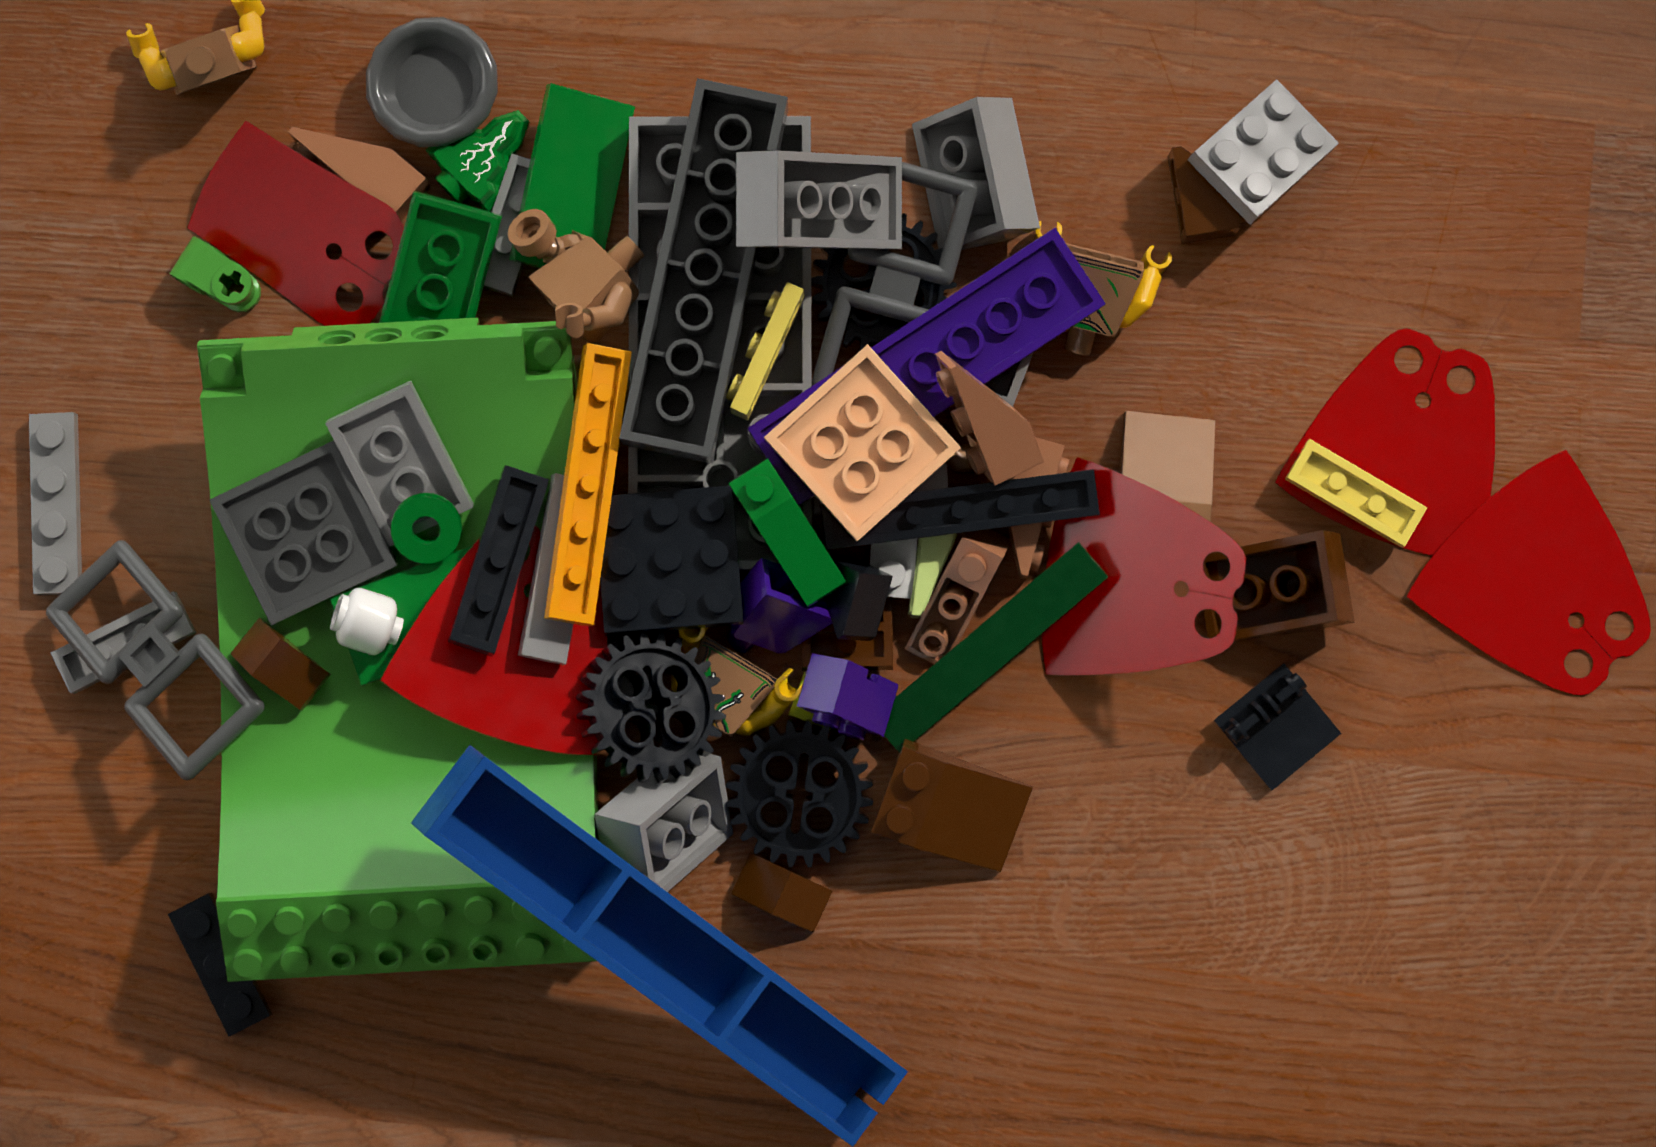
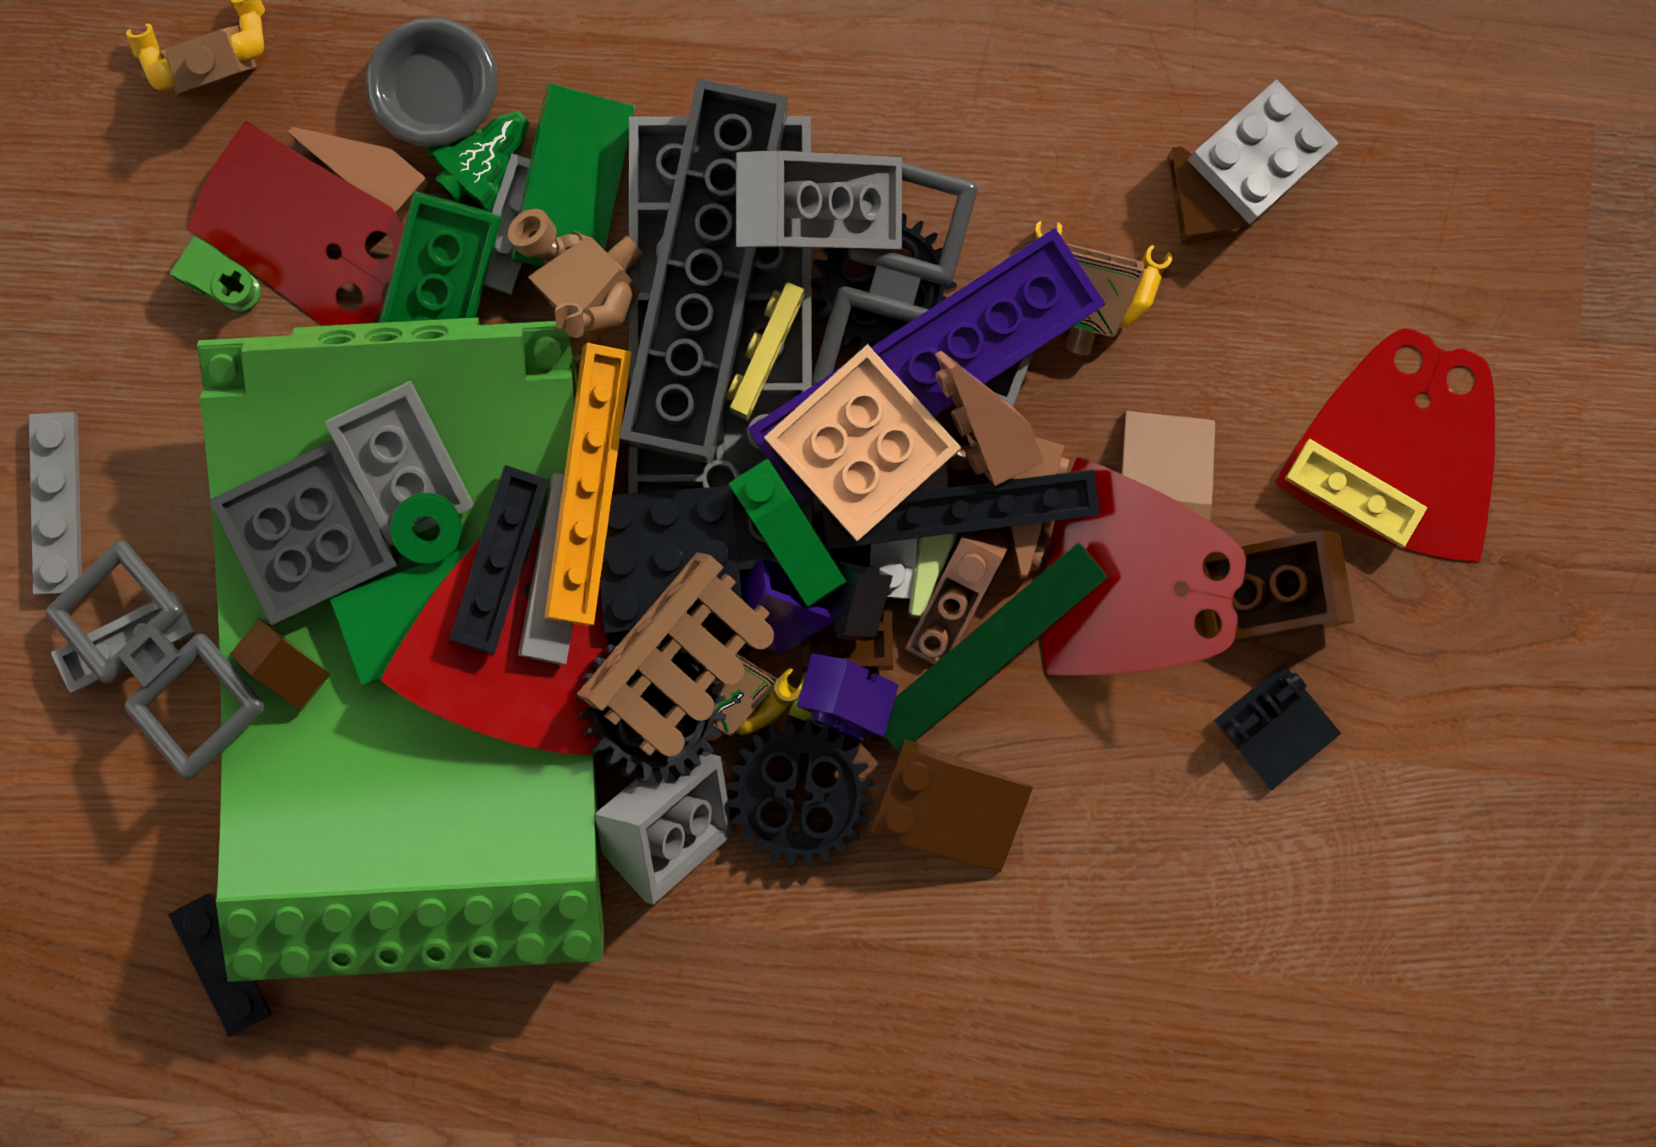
(366, 621): white head -> none
(656, 944): blue piece -> none
(670, 618): none -> medium nougat fence
(781, 892): reddish brown slope -> none
(984, 146): light grey slope -> none
(1526, 567): red piece -> none

